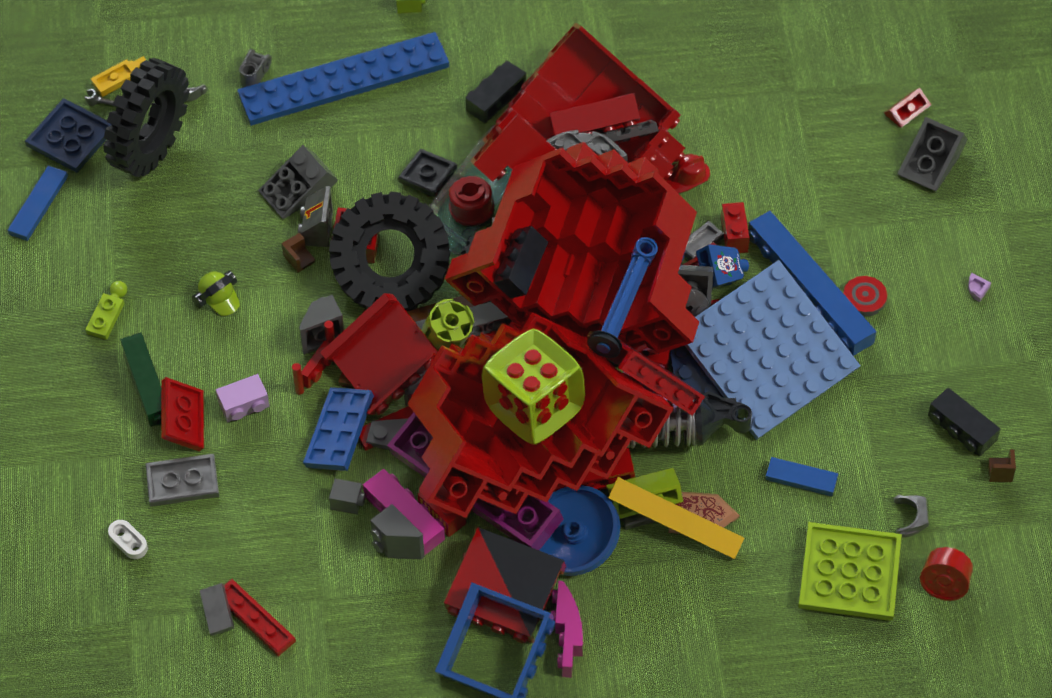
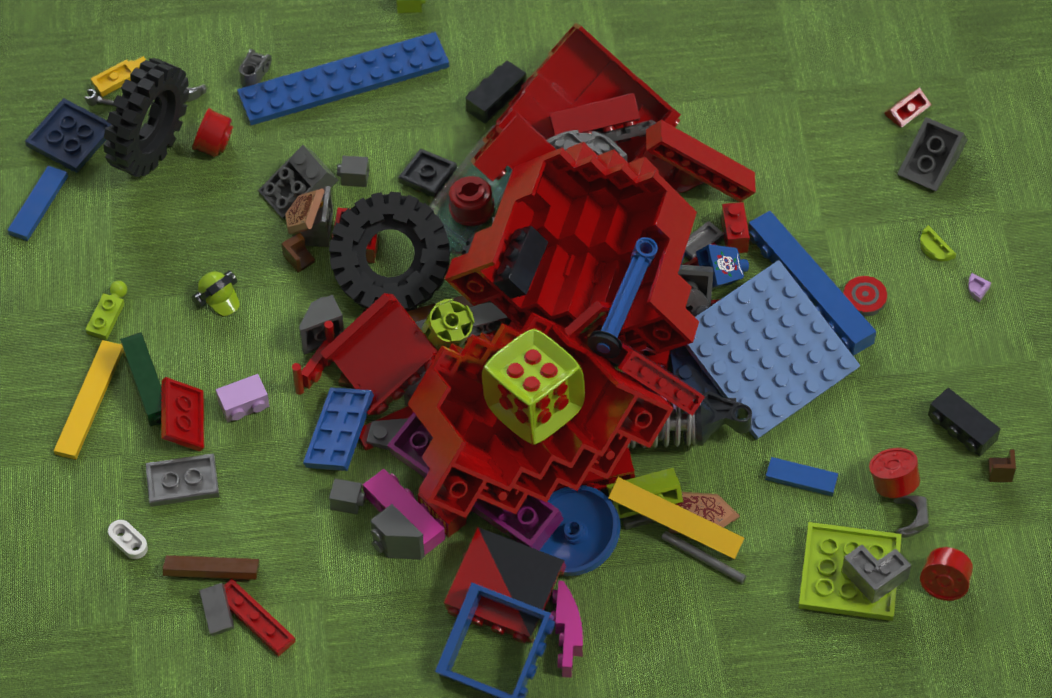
(88, 400): none -> yellow tile
(211, 567): none -> reddish brown tile
(213, 133): none -> red wheel
(303, 211): none -> nougat tile
(353, 171): none -> dark grey brick
(589, 320): none -> red tile
(700, 161): none -> red brick
(702, 556): none -> flat silver bar
(873, 576): none -> flat silver panel
(895, 472): none -> red wheel
(934, 246): none -> lime tile

